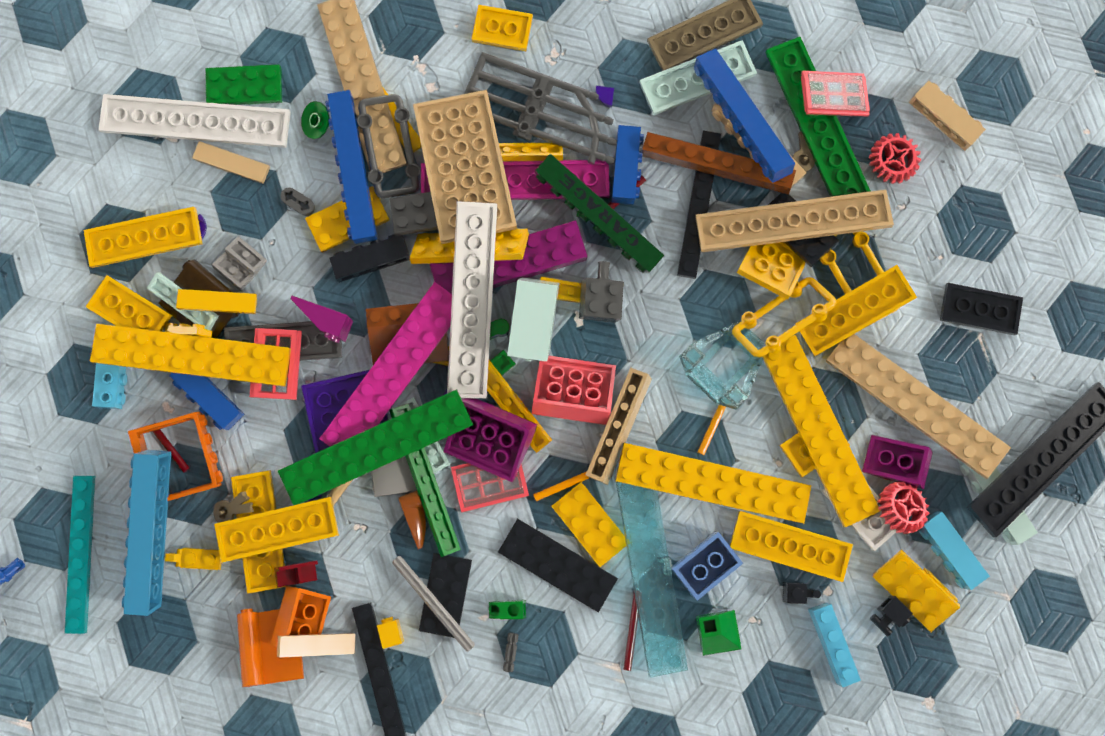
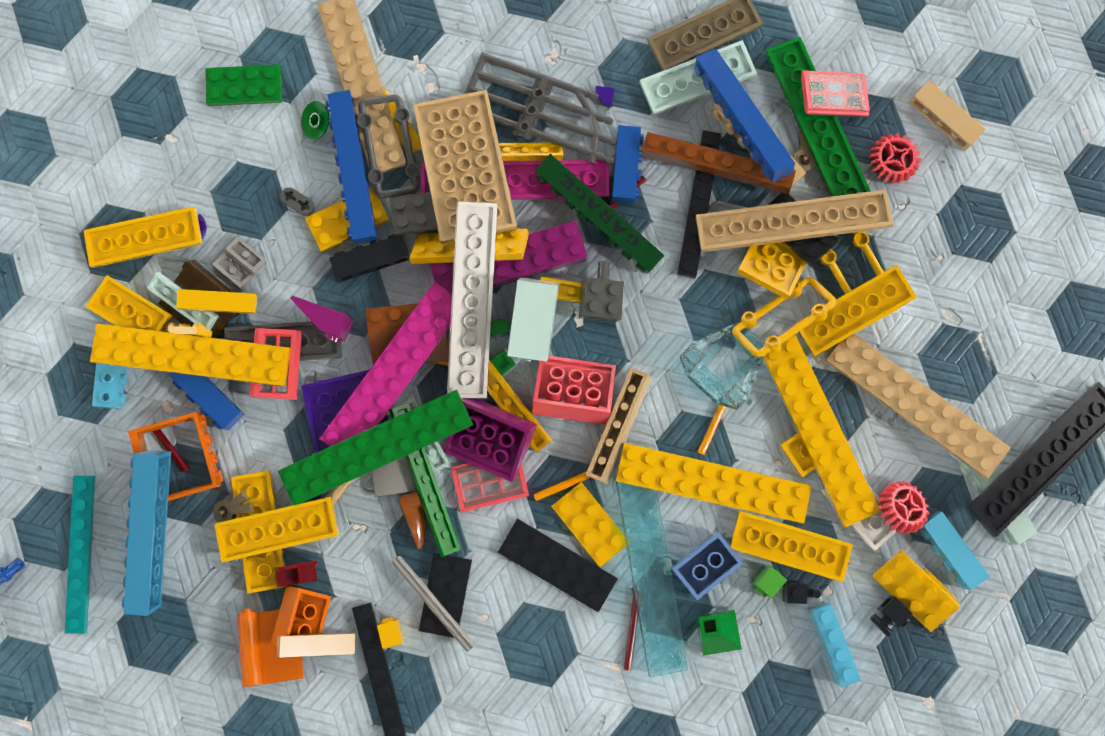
(194, 120): white plate -> none
(195, 558): yellow hinge -> none
(231, 162): tan tile -> none
(502, 28): yellow plate -> none
(507, 609): green leg -> none
(510, 653): dark grey axle -> none
(767, 582): none -> bright green brick
(897, 461): magenta slope -> none
(981, 309): black plate -> none

